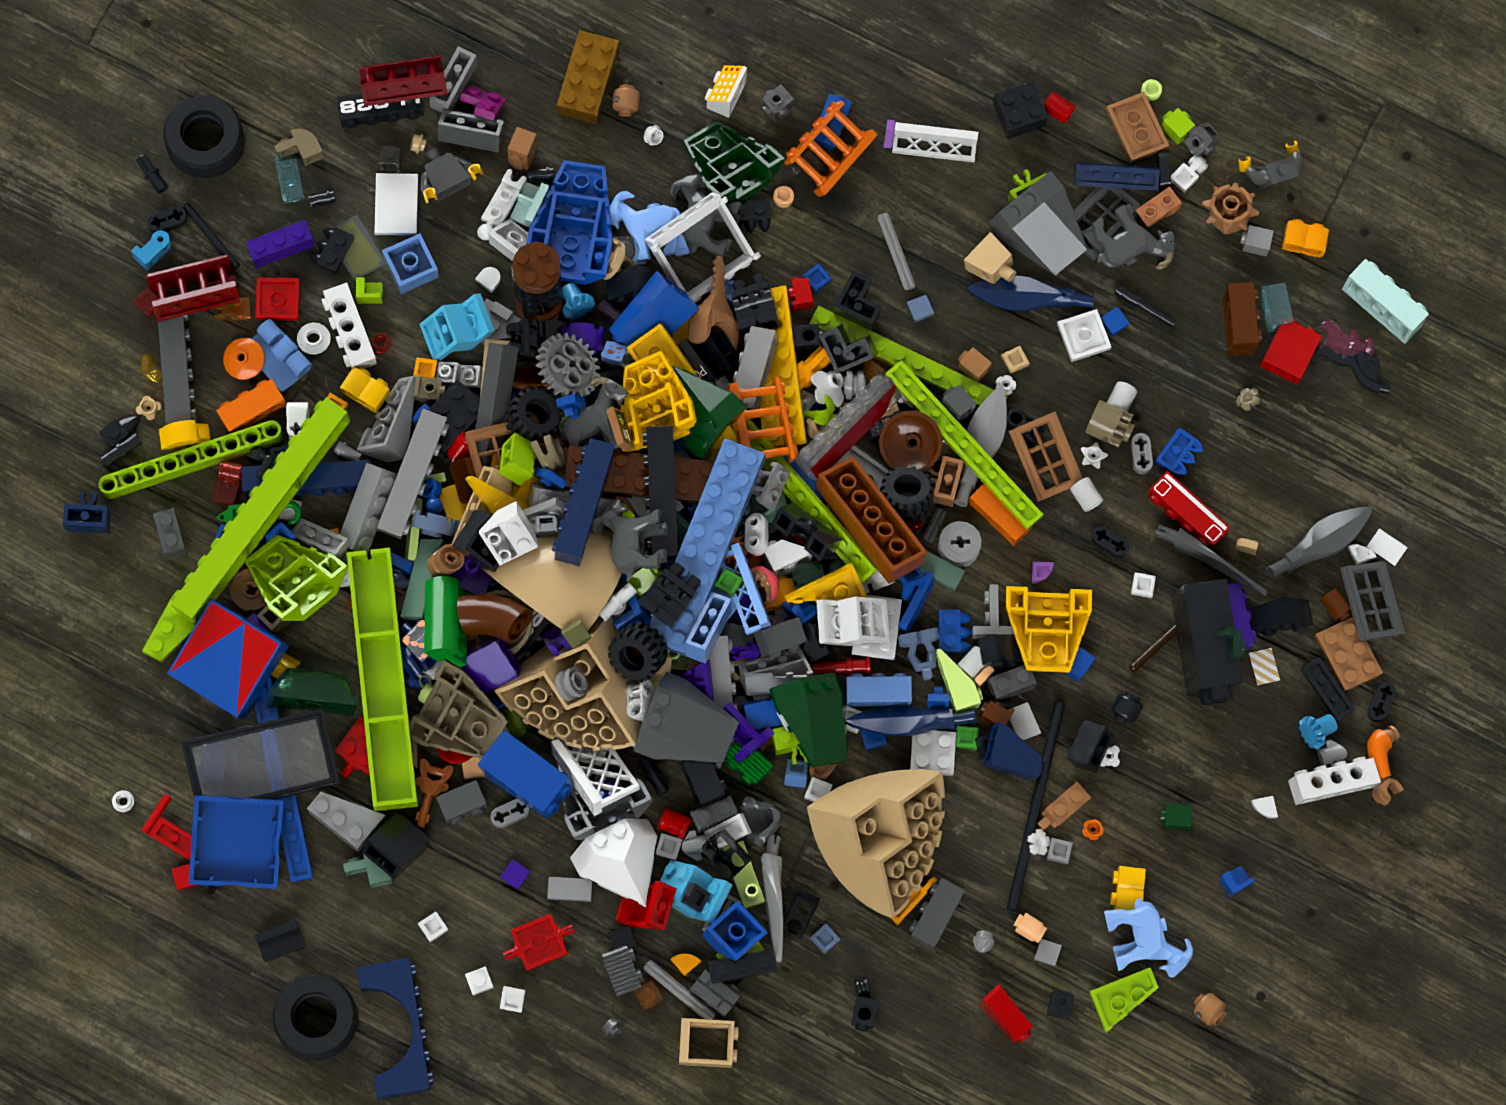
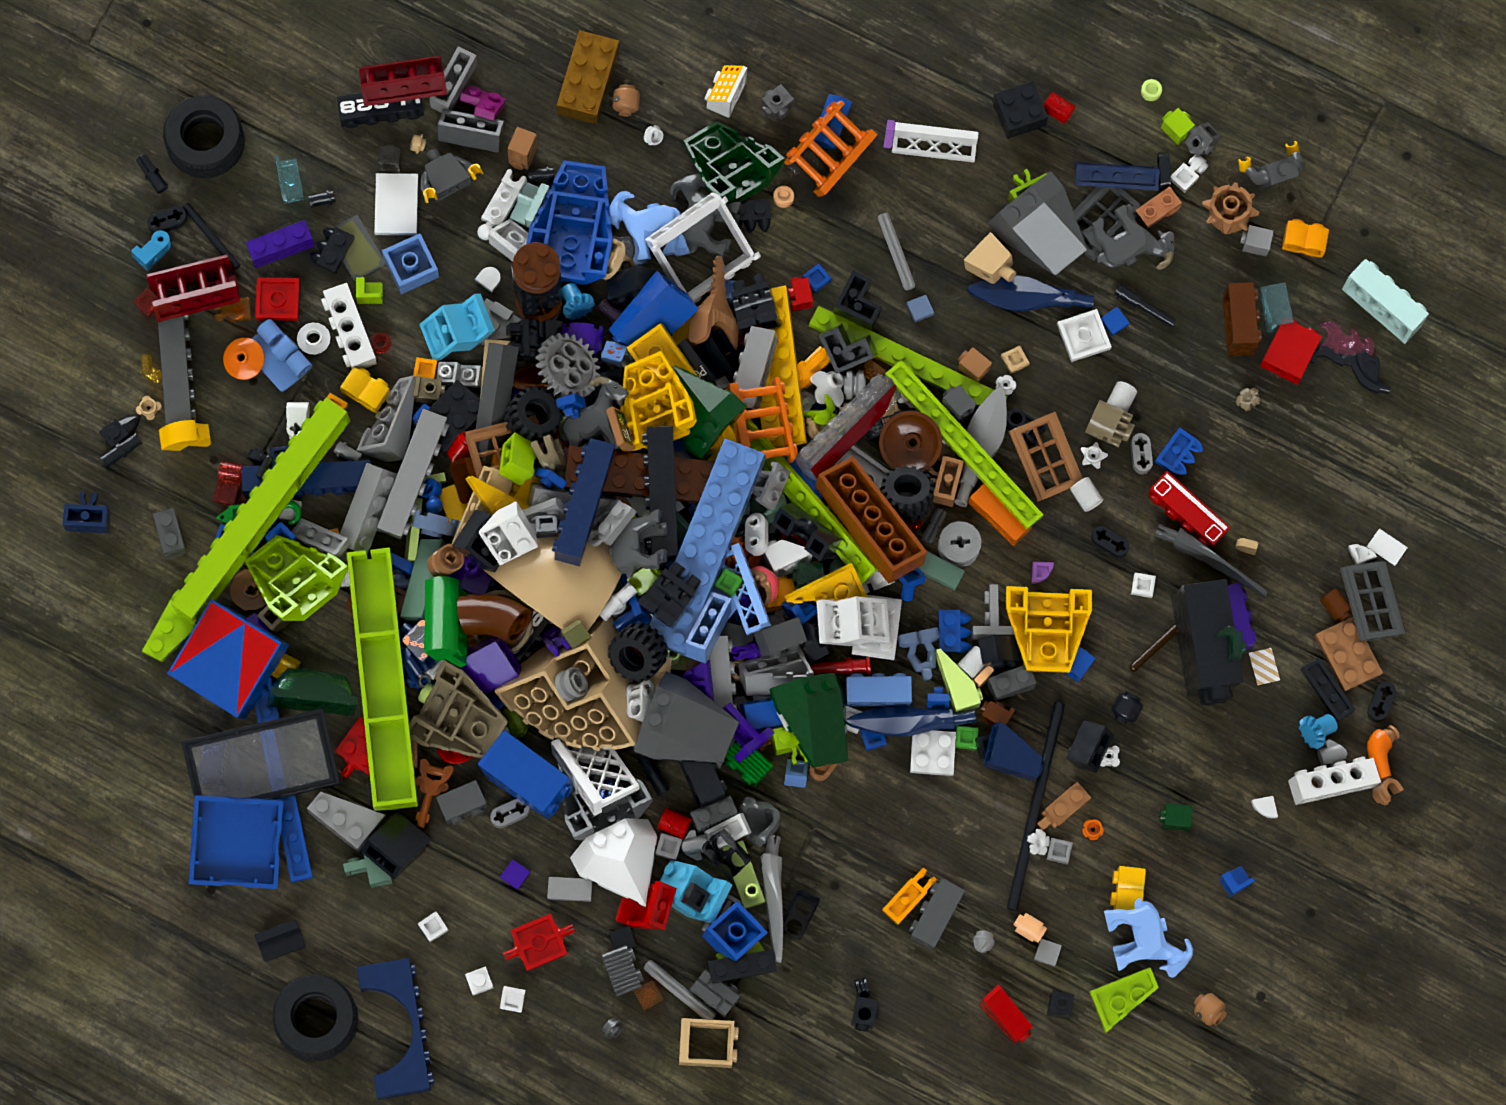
(120, 795): white plate -> none
(166, 832): red plate -> none
(181, 877): red tile -> none
(182, 467): lime beam -> none
(251, 406): orange brick -> none
(302, 142): dark tan brick -> none
(471, 769): light nougat tile -> none
(612, 525): none -> light grey hinge
(685, 962): light orange tile -> none
(801, 344): black brick -> none
(817, 789): white plate -> none
(825, 939): sand blue tile -> none
(881, 834): tan brick -> none
(916, 603): blue piece -> none
(1024, 722): white sticker -> none
(1137, 127): medium nougat plate -> none
(1281, 615): black brick -> none
(1323, 540): dark grey animal -> none

